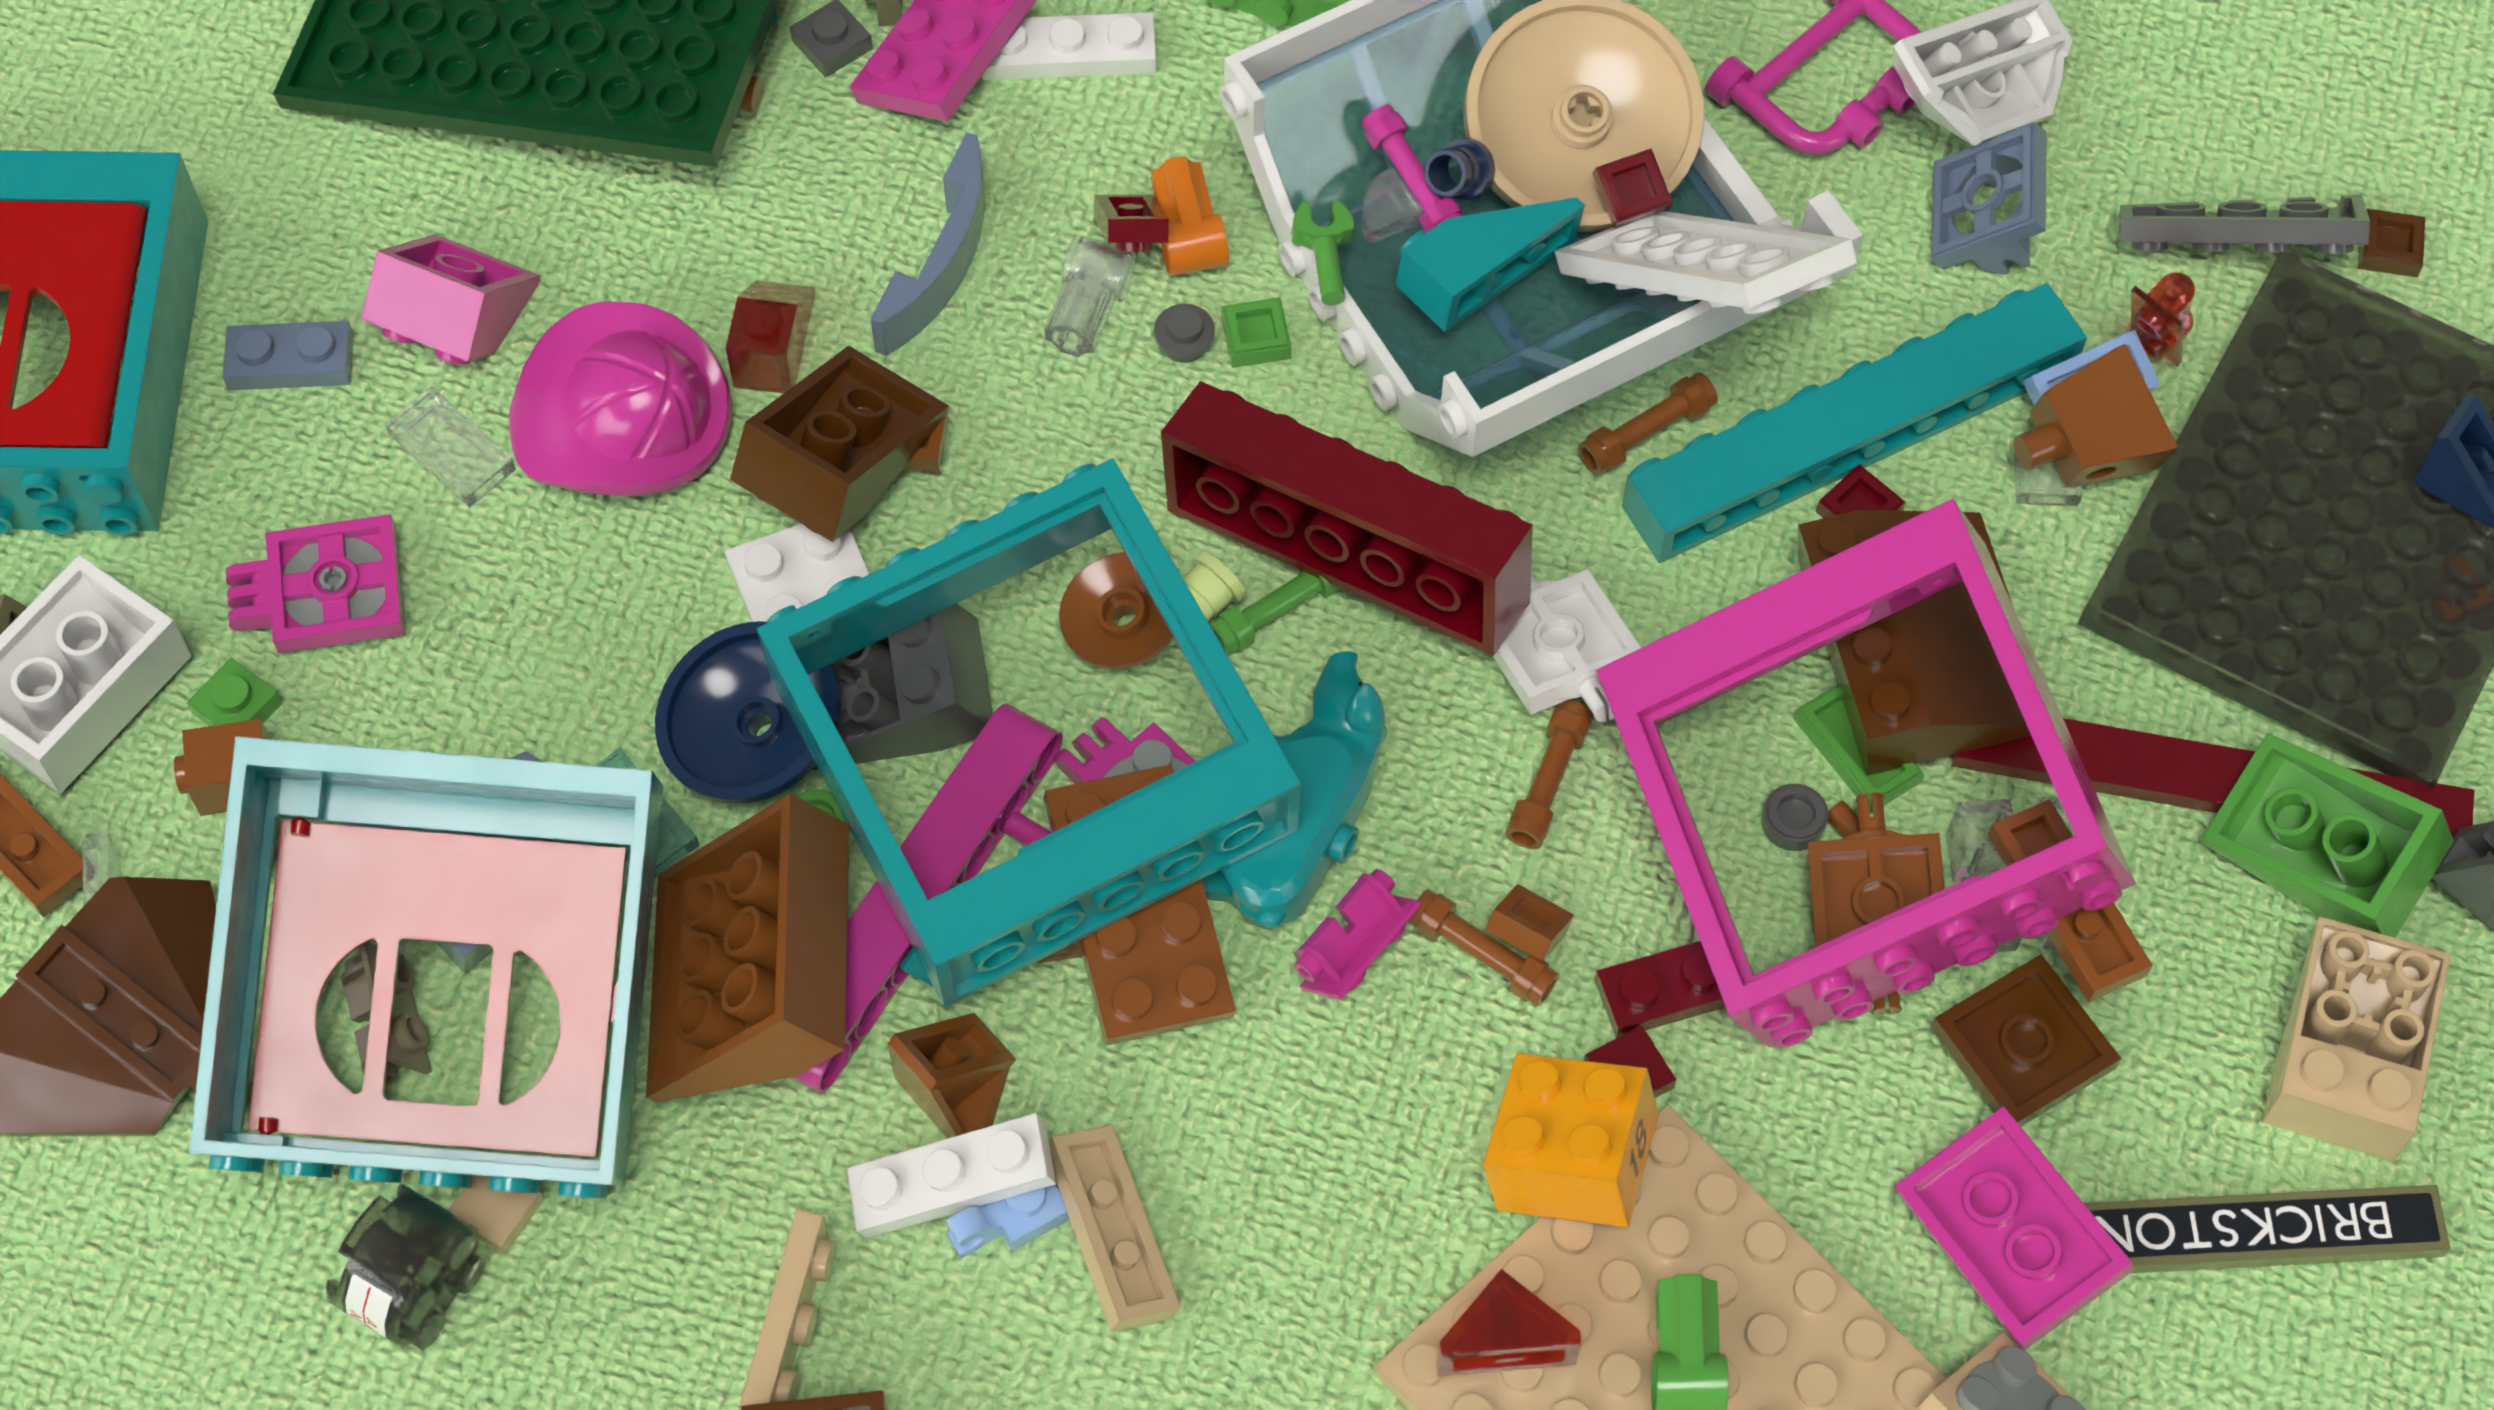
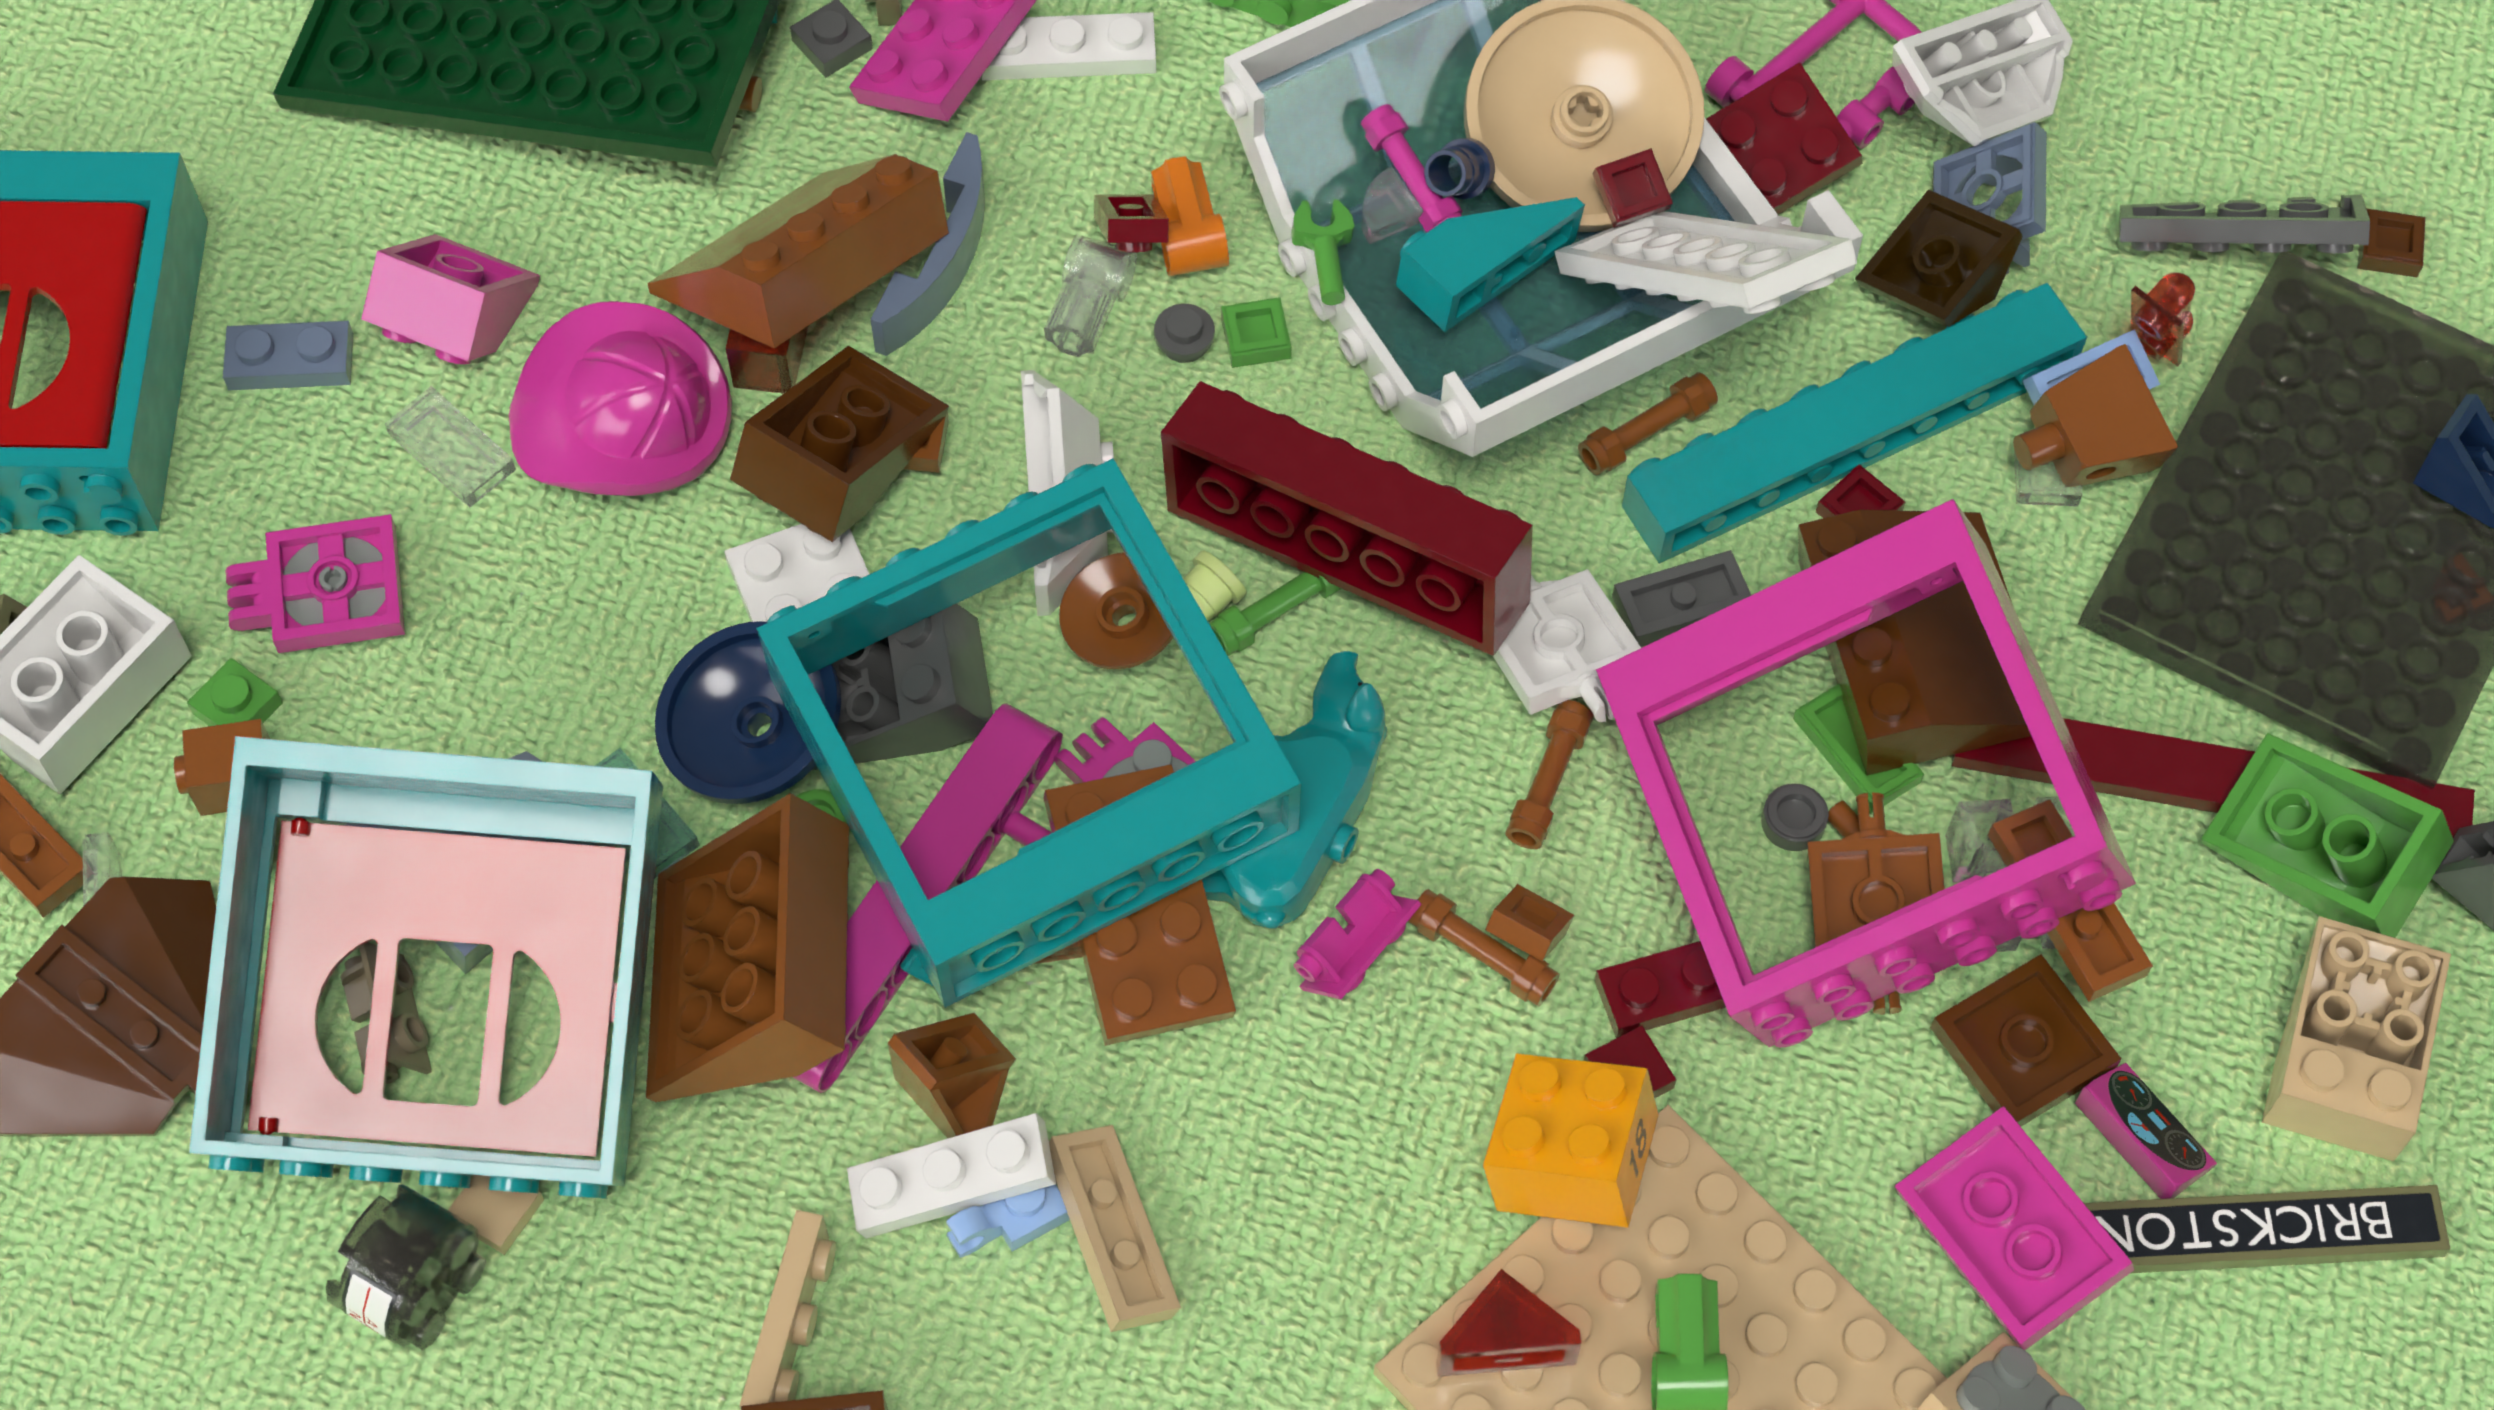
(811, 249): none -> dark orange slope
(1057, 441): none -> white wedge
(1679, 596): none -> dark grey plate
(1786, 138): none -> dark red plate
(1942, 260): none -> dark brown slope
(2144, 1132): none -> slope

